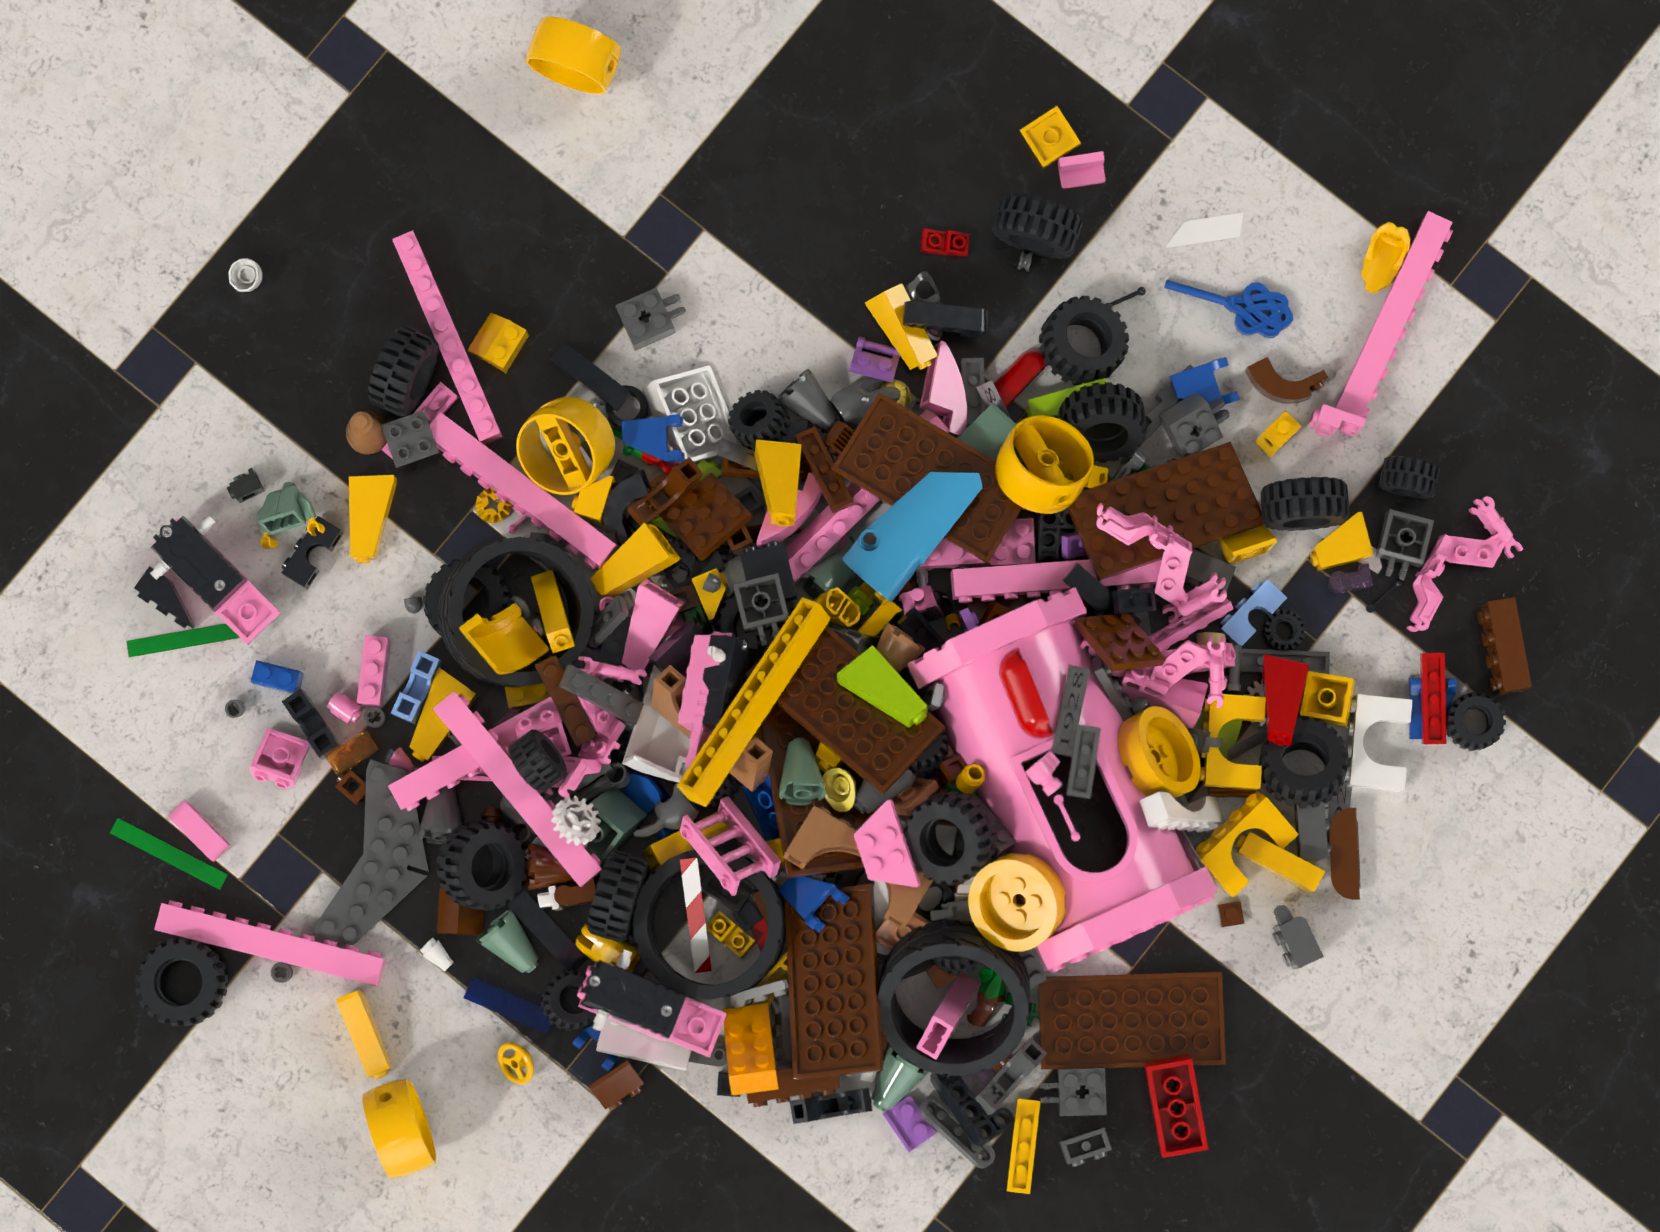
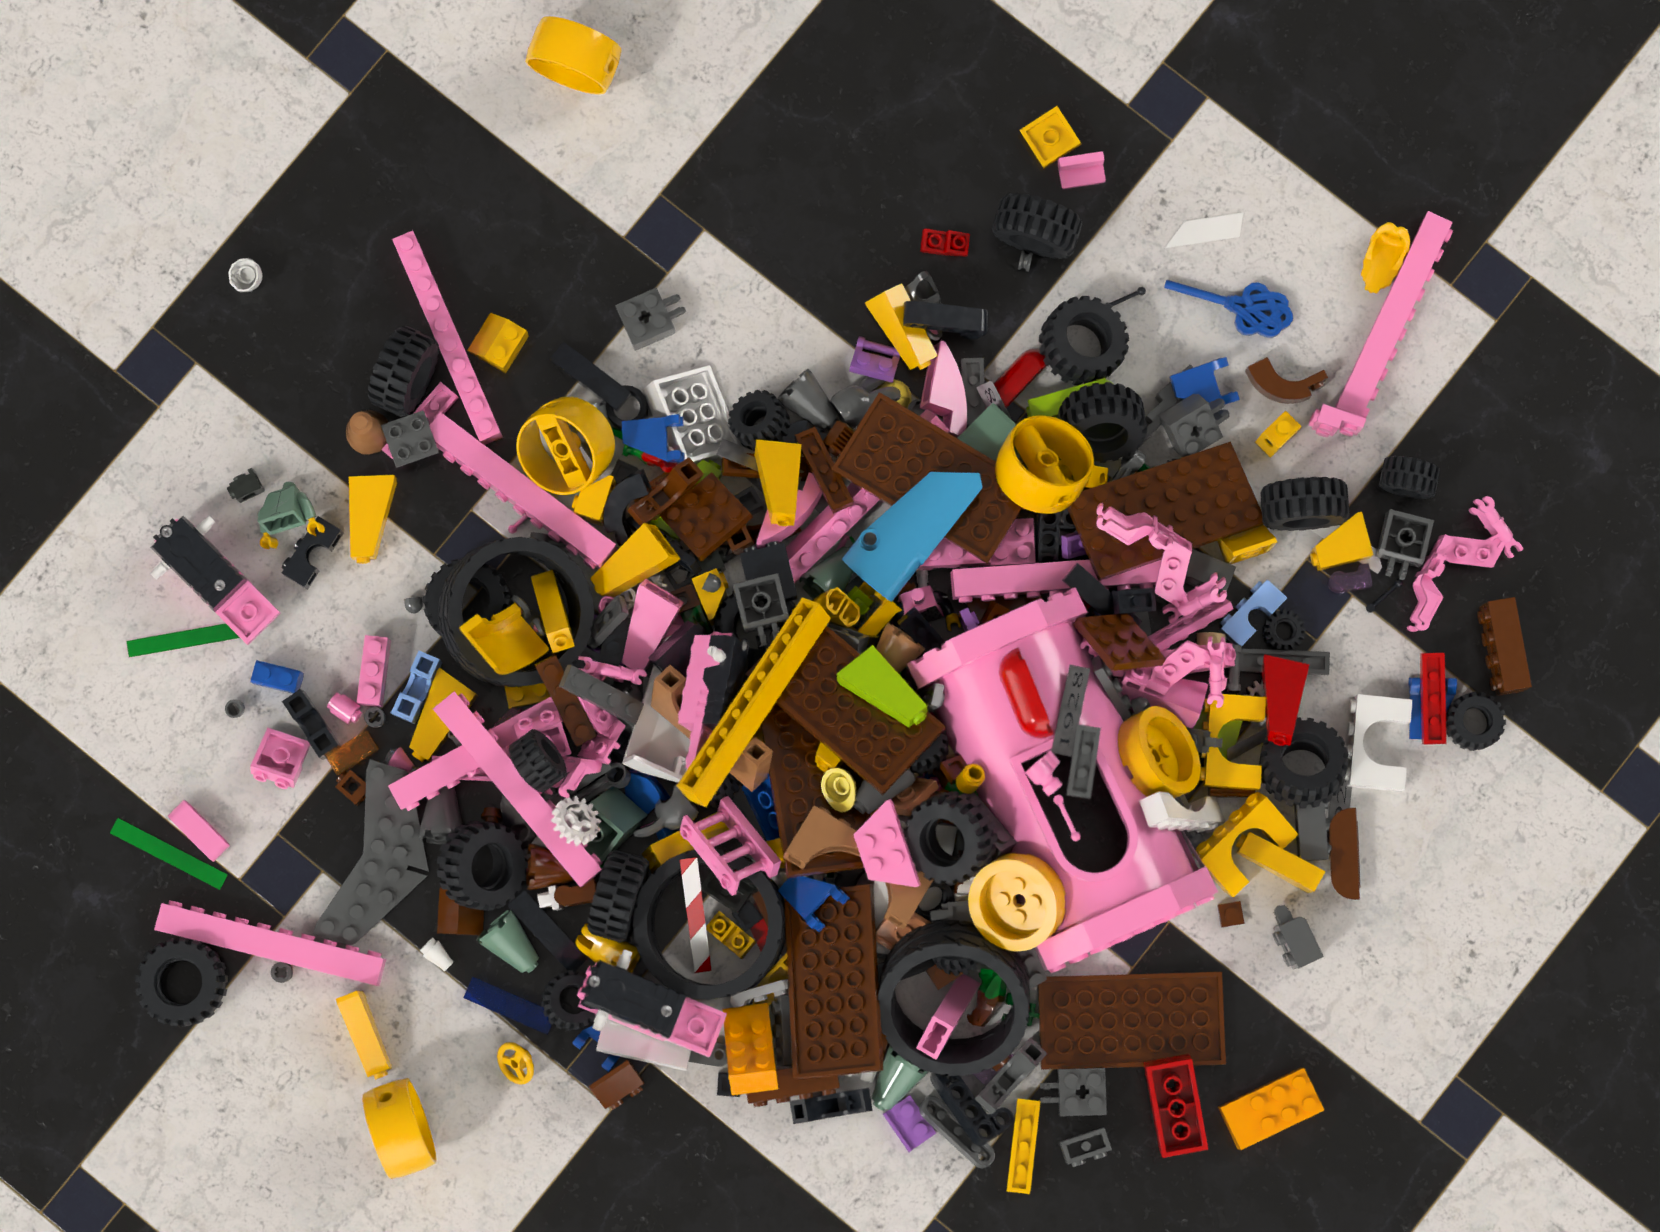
(165, 596): black slope -> none
(491, 515): yellow gear -> none
(801, 774): sand green cone -> none
(1271, 1108): none -> light orange brick
(1328, 698): yellow slope -> none

